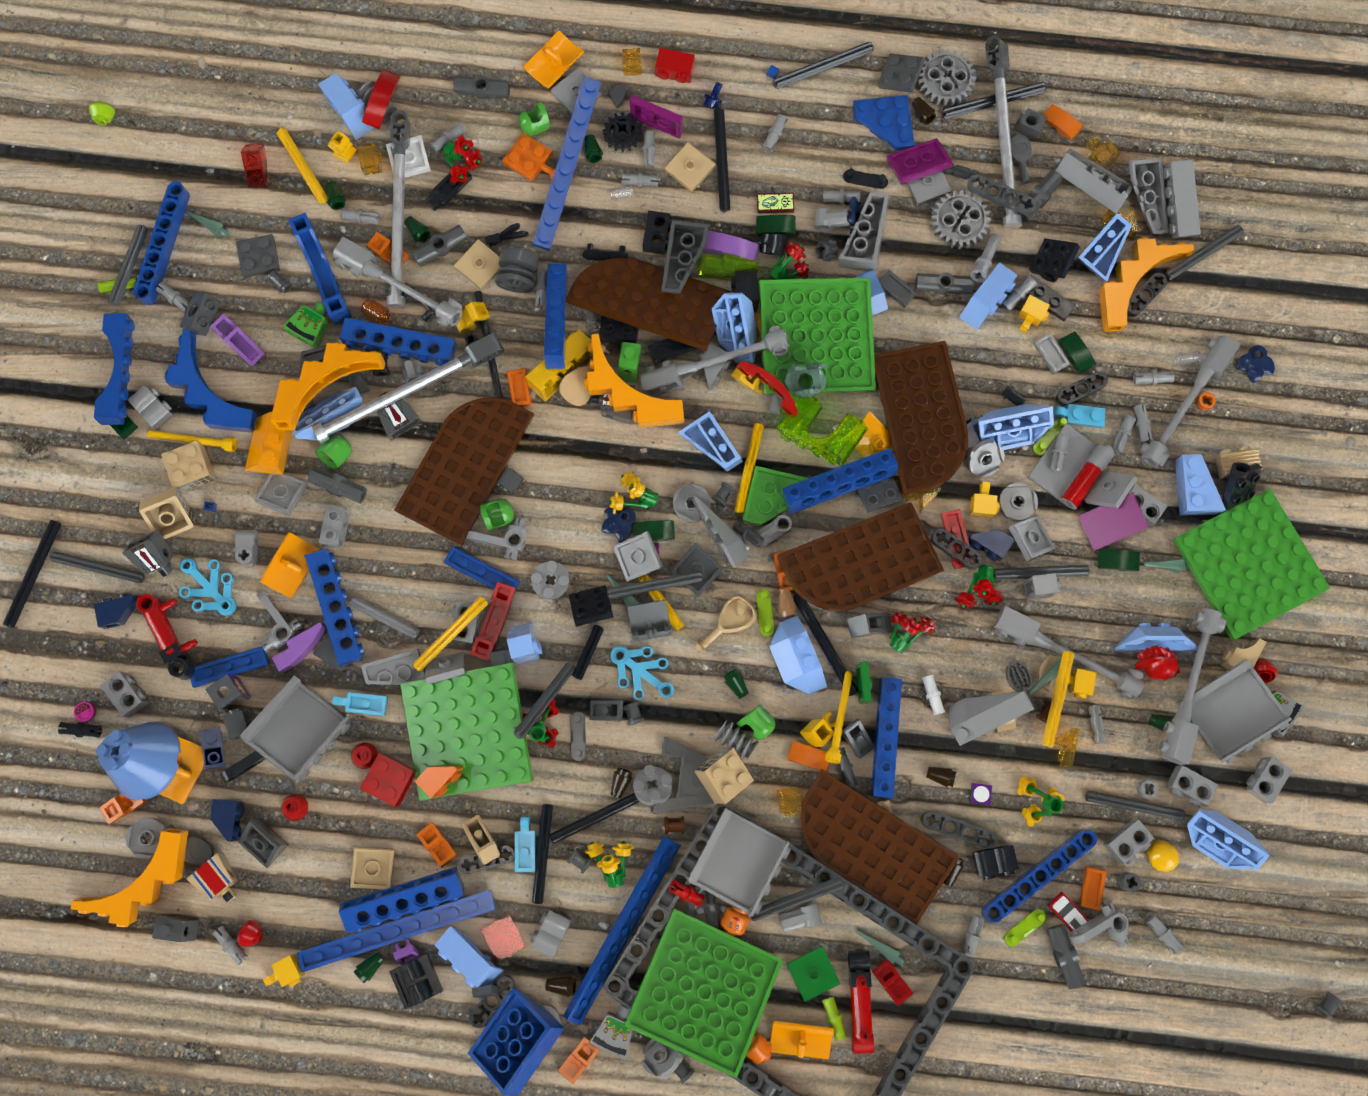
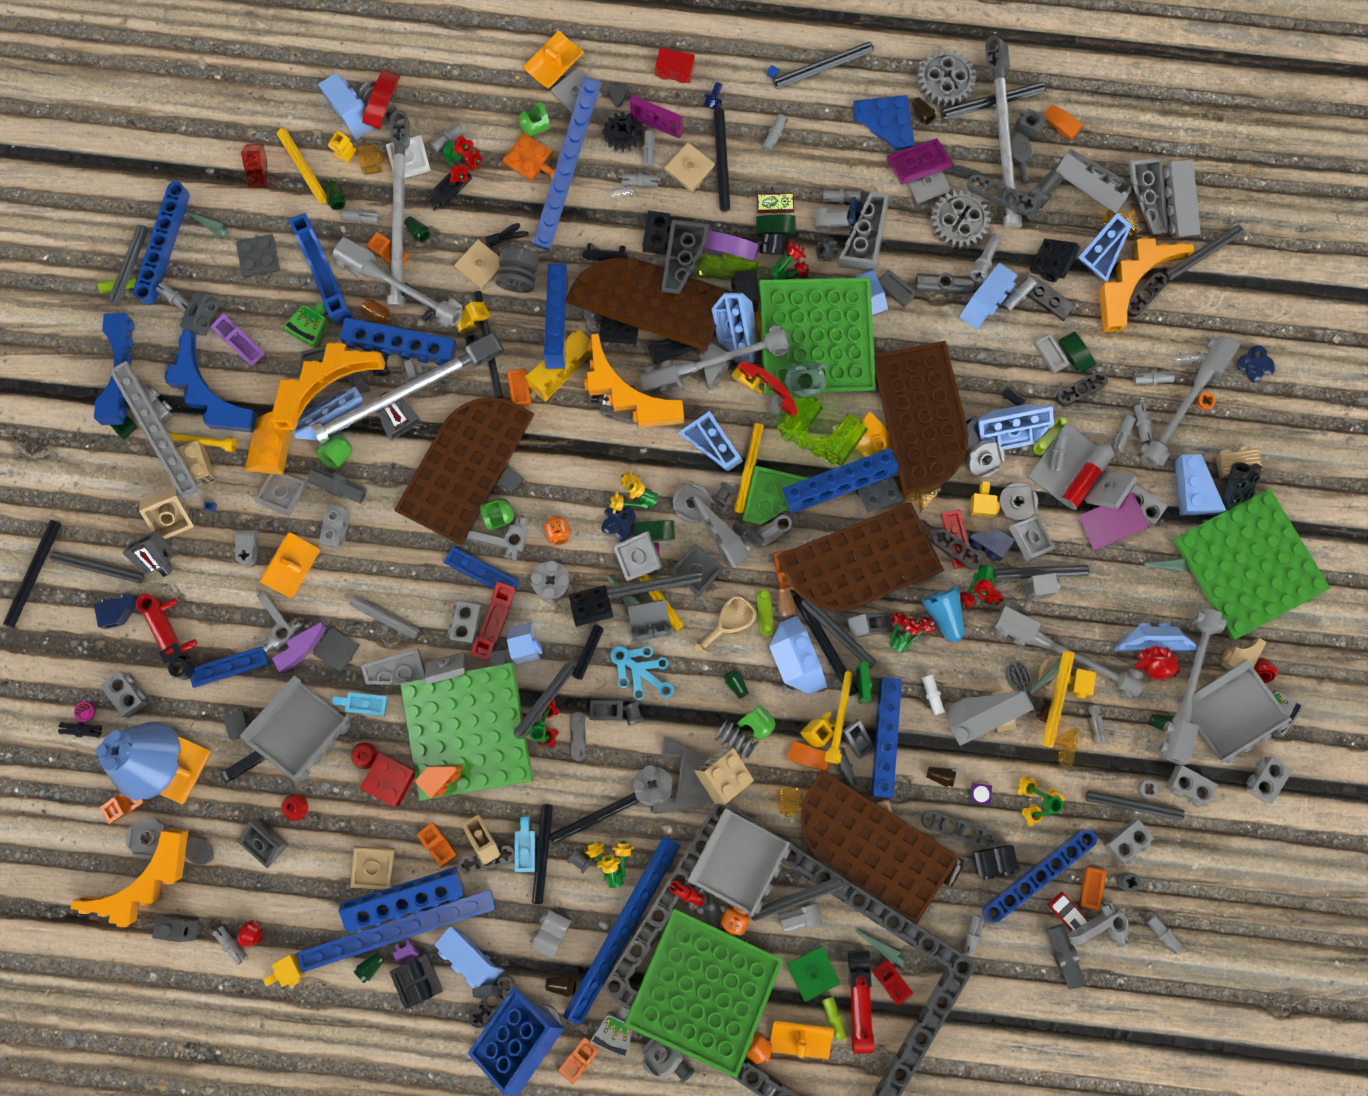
(101, 112): lime cone -> none
(154, 430): none -> light grey tile
(210, 588): medium azure plant -> none
(212, 748): dark blue slope -> none
(215, 878): torso -> none
(226, 818): dark blue slope -> none
(235, 688): dark grey piece -> none
(282, 284): dark grey pin -> none
(325, 559): blue brick -> none
(449, 239): dark grey piece -> none
(450, 634): yellow axle -> none
(471, 86): dark grey piece -> none
(503, 938): clear red piece -> none
(541, 288): light grey pin -> none
(557, 530): none -> orange head
(572, 384): tan piece -> none
(592, 149): dark green cone -> none
(620, 782): dark brown cone -> none
(630, 360): bright green torso -> none
(631, 61): clear yellow slope -> none
(674, 825): reddish brown bush -> none
(839, 633): none -> dark grey axle
(865, 179): black piece -> none
(901, 72): dark grey plate -> none
(946, 613): none -> dark azure cone
(1025, 927): lime piece -> none
(1033, 313): yellow brick -> none
(1081, 415): medium azure plate -> none
(1102, 154): clear yellow brick -> none
(1119, 560): dark green slope -> none
(1163, 856): yellow hair -> none
(1225, 841): light blue wedge -> none
(1329, 1005): dark grey bush -> none

